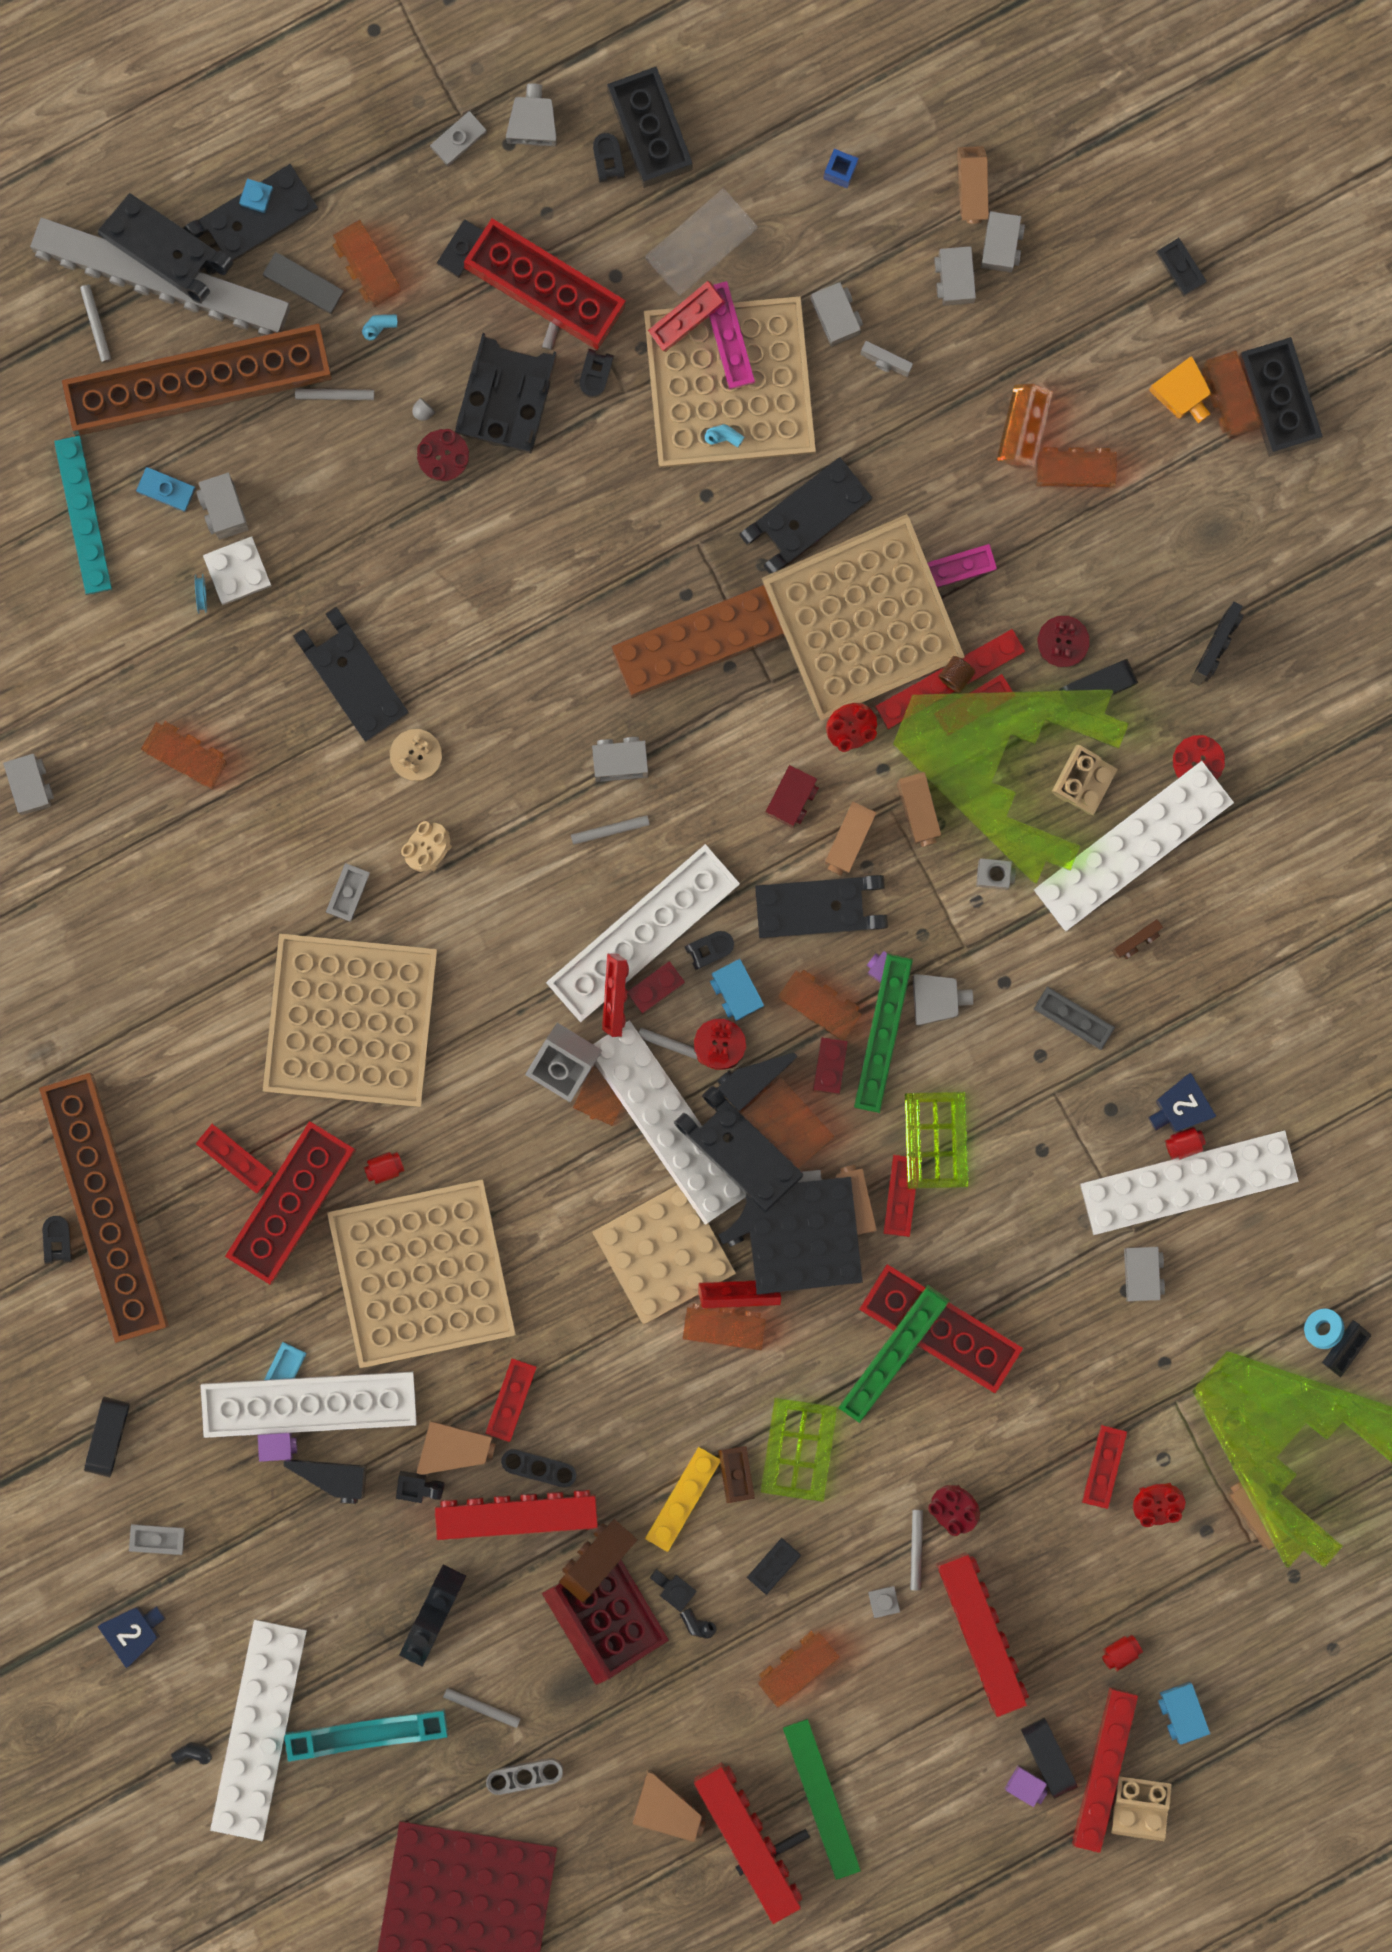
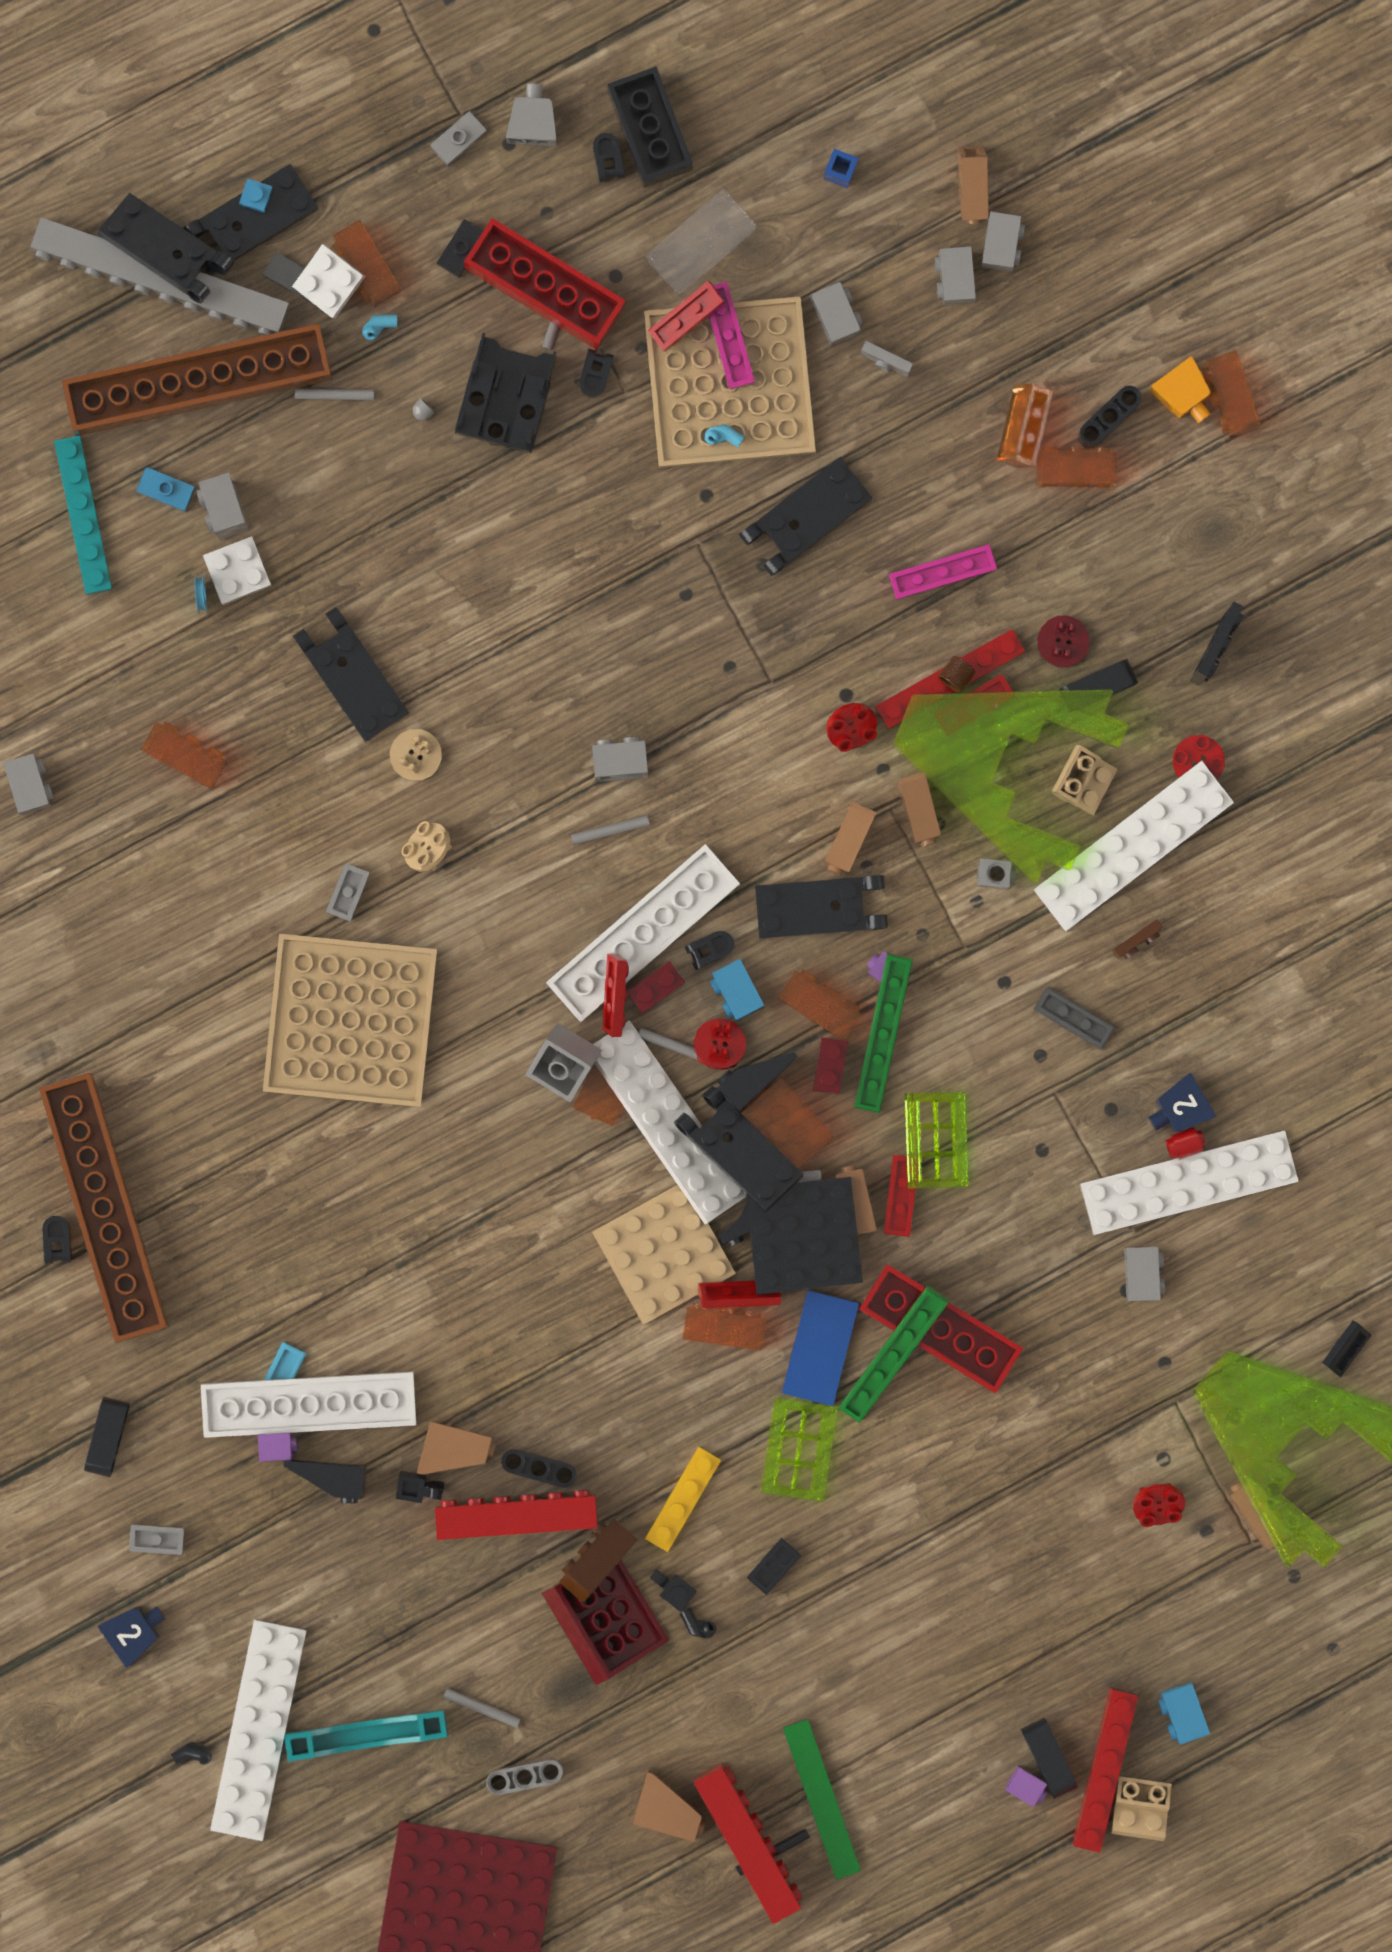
(95, 323): light grey bar -> none
(234, 1158): red plate -> none
(290, 1203): red brick -> none
(328, 281): none -> white plate
(384, 1167): red brick -> none
(421, 1273): tan plate -> none
(432, 1615): black arch -> none
(435, 445): dark red plate -> none
(510, 1400): red plate -> none
(697, 641): dark orange brick -> none
(736, 1474): reddish brown plate -> none
(792, 796): dark red brick -> none
(797, 1668): clear orange brick -> none
(820, 1348): none -> blue tile
(863, 616): tan plate -> none
(884, 1601): light grey plate -> none
(916, 1549): light grey bar -> none
(937, 998): light grey torso -> none
(955, 1509): dark red plate -> none
(981, 1634): red brick -> none
(1104, 1467): red plate -> none
(1114, 405): none -> black beam
(1121, 1653): red brick -> none
(1181, 267): black plate -> none
(1280, 397): black brick -> none
(1332, 1337): medium azure piece -> none

